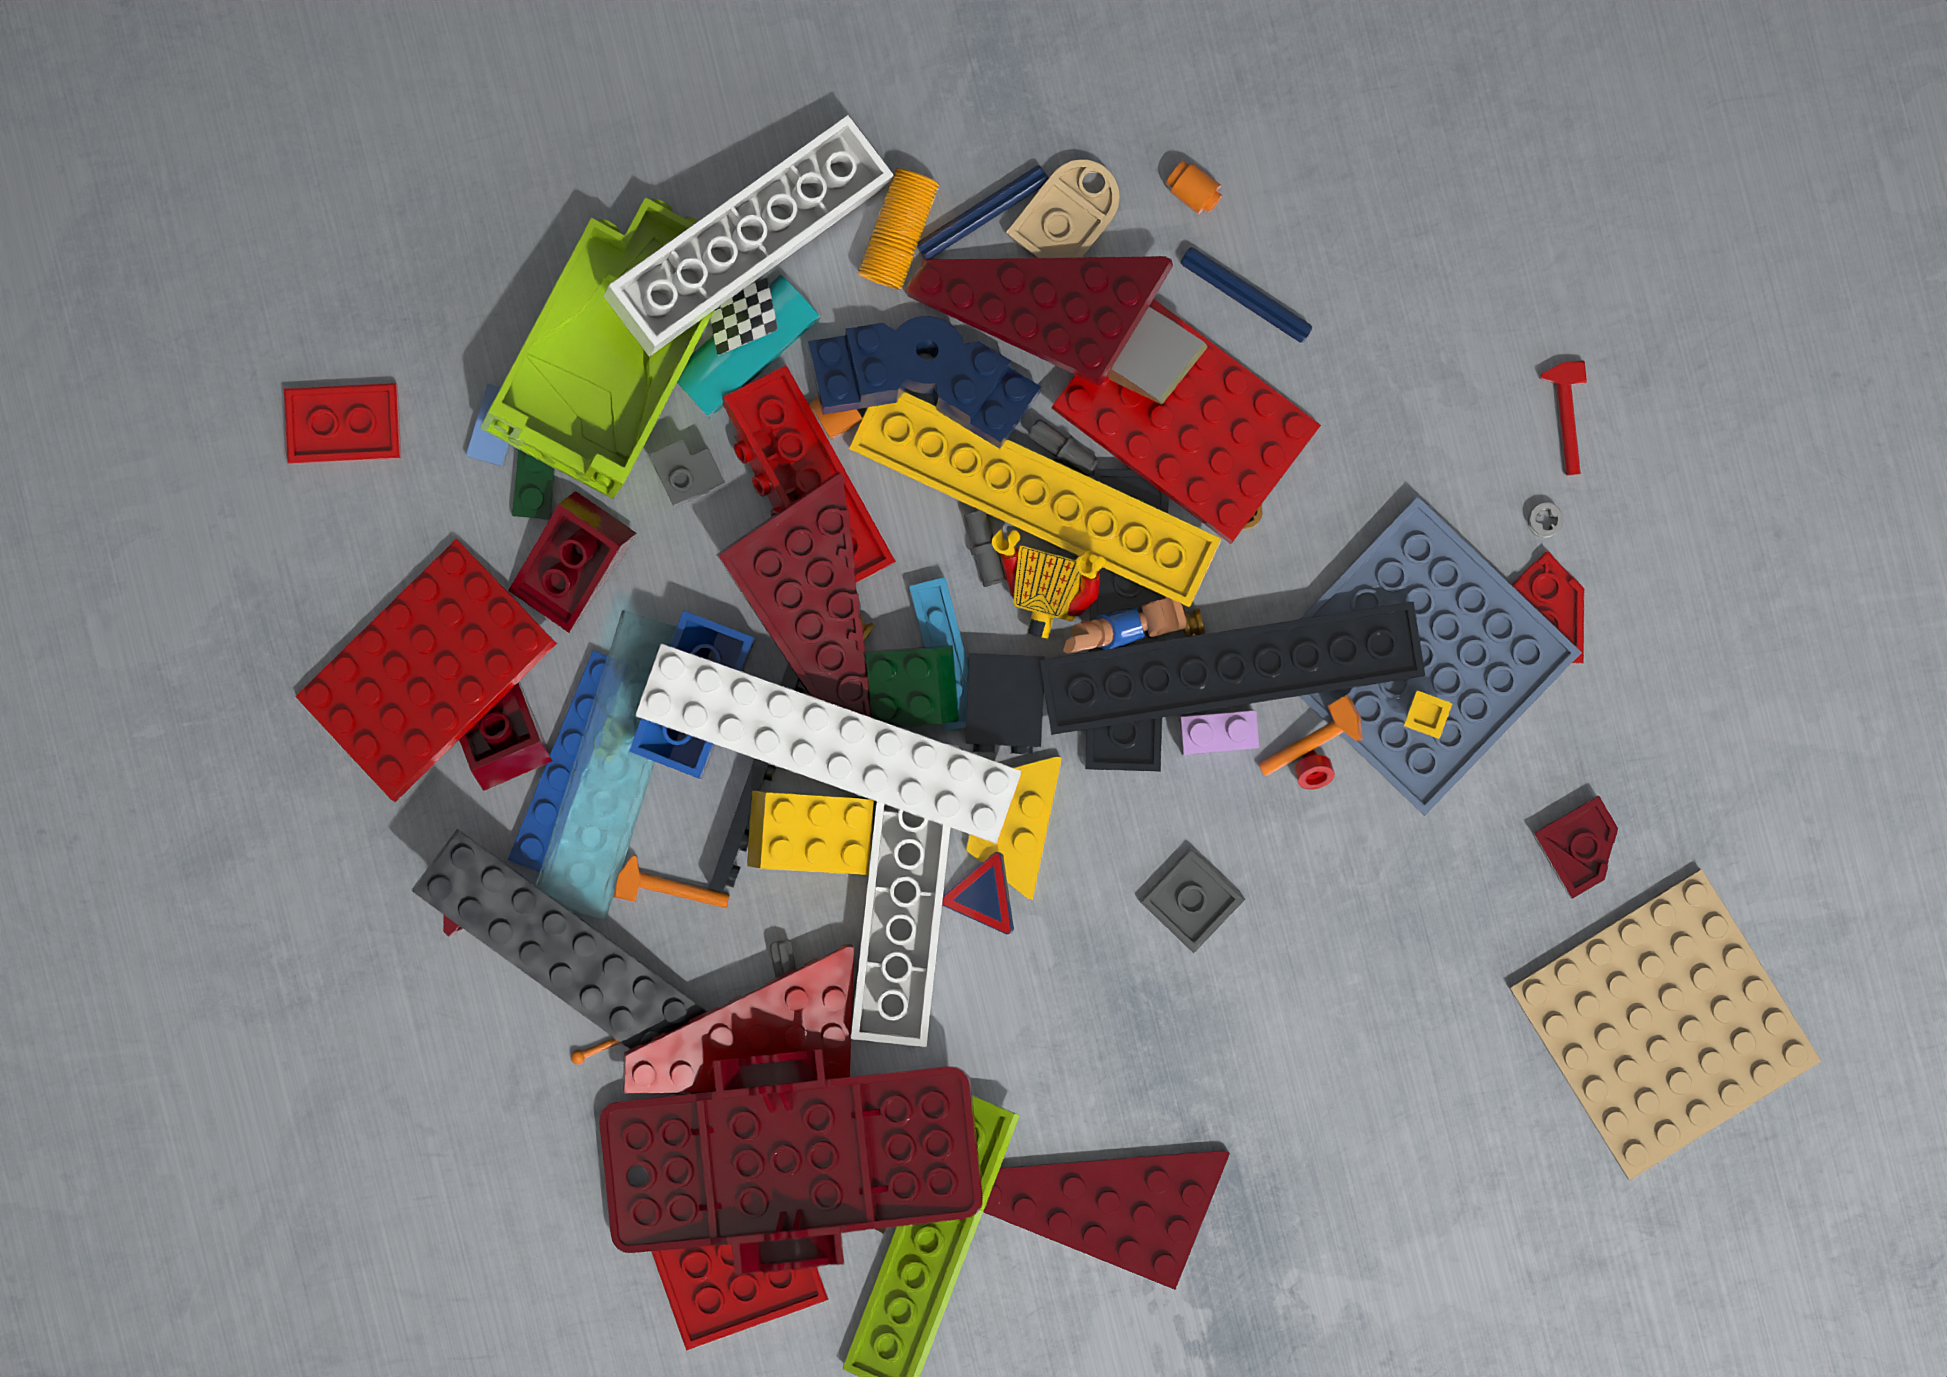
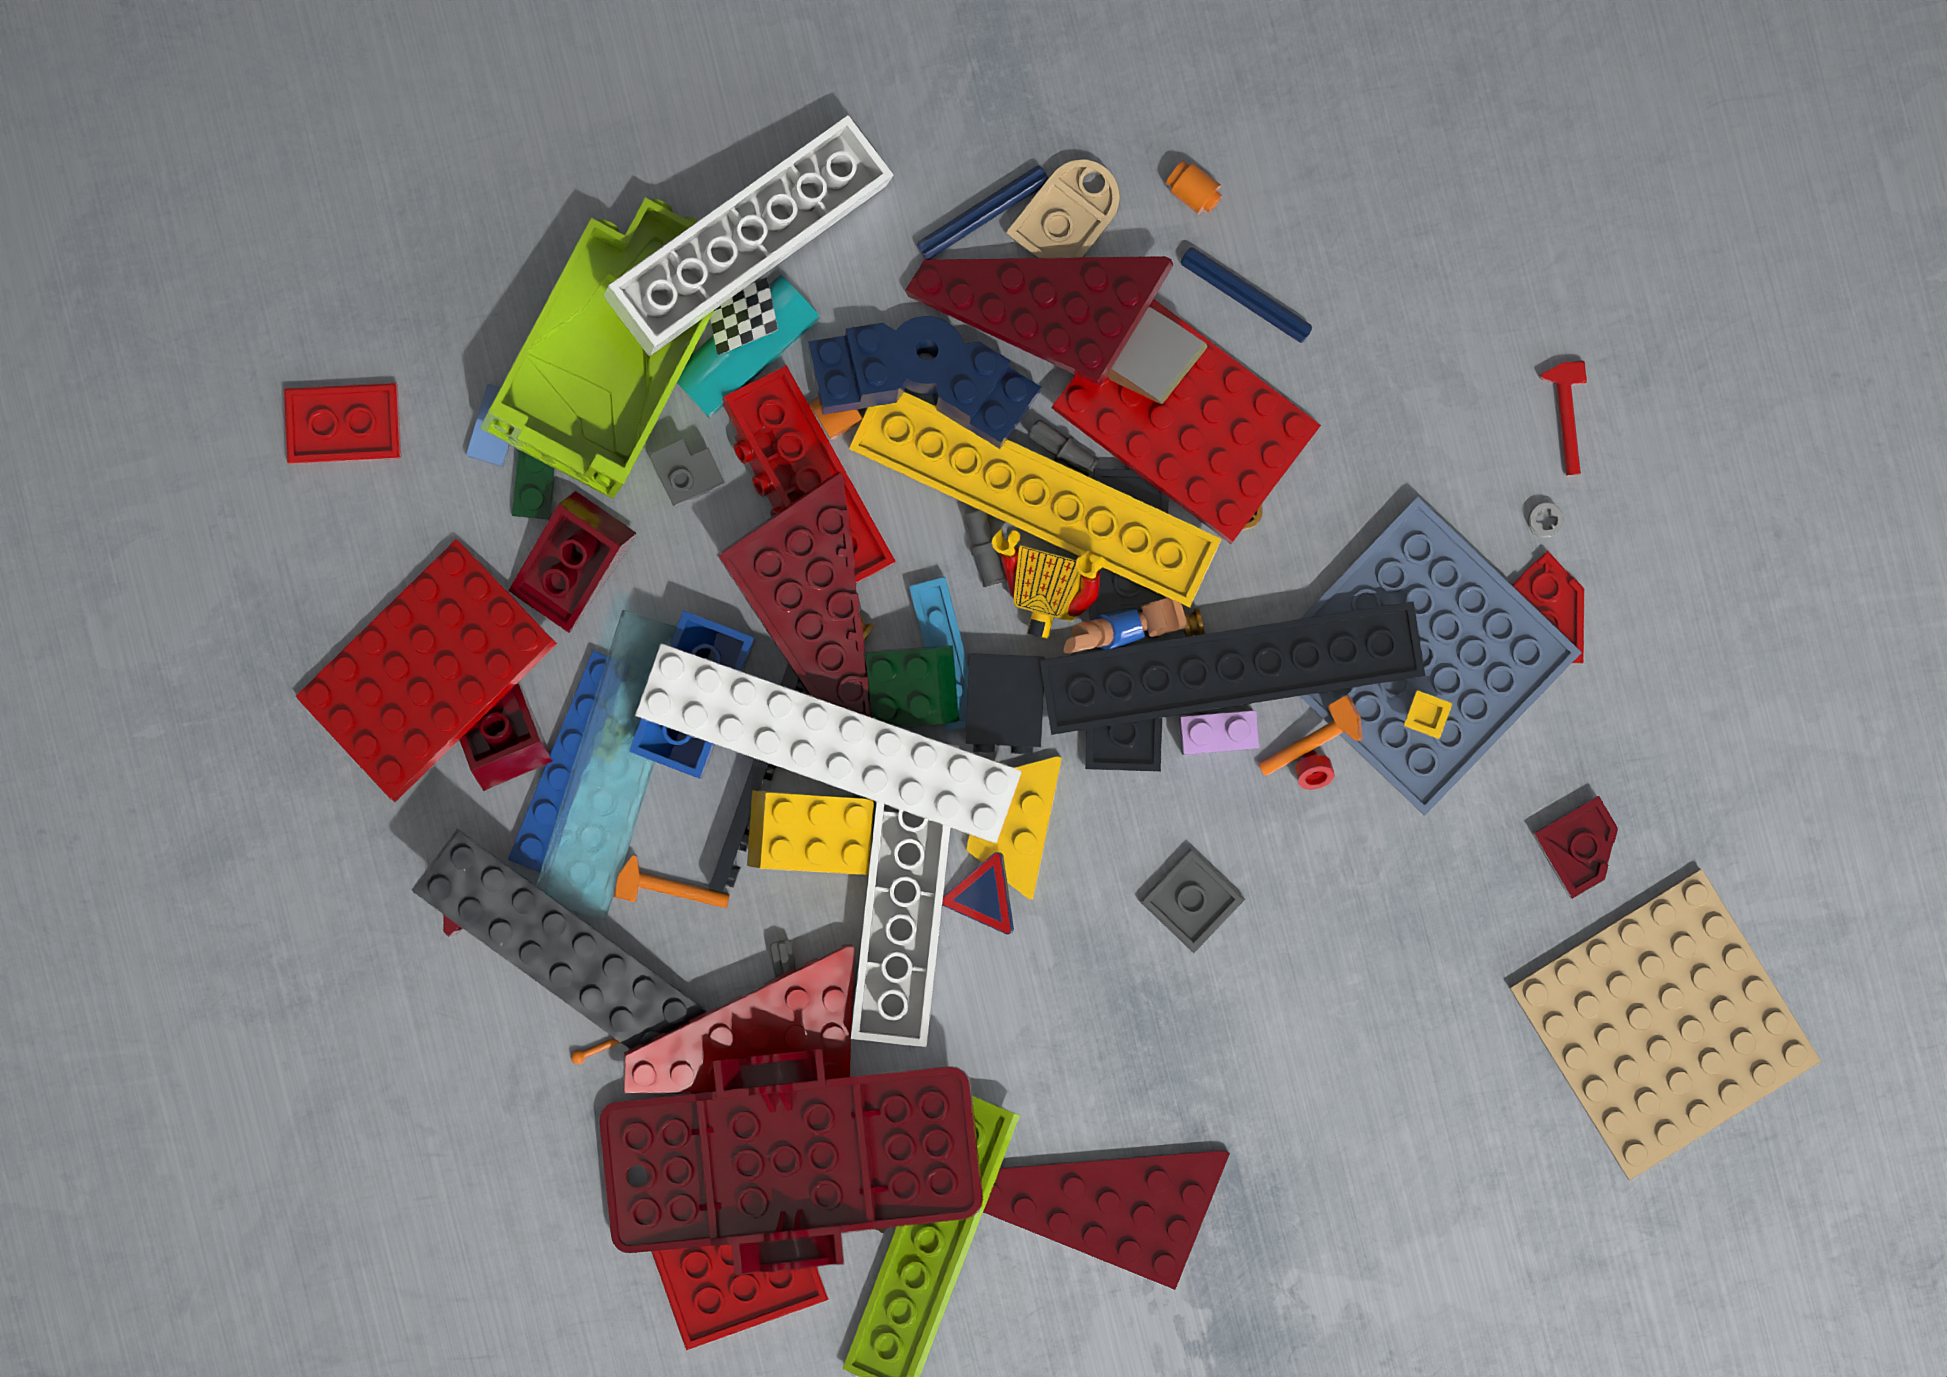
(903, 221): light orange piece -> none

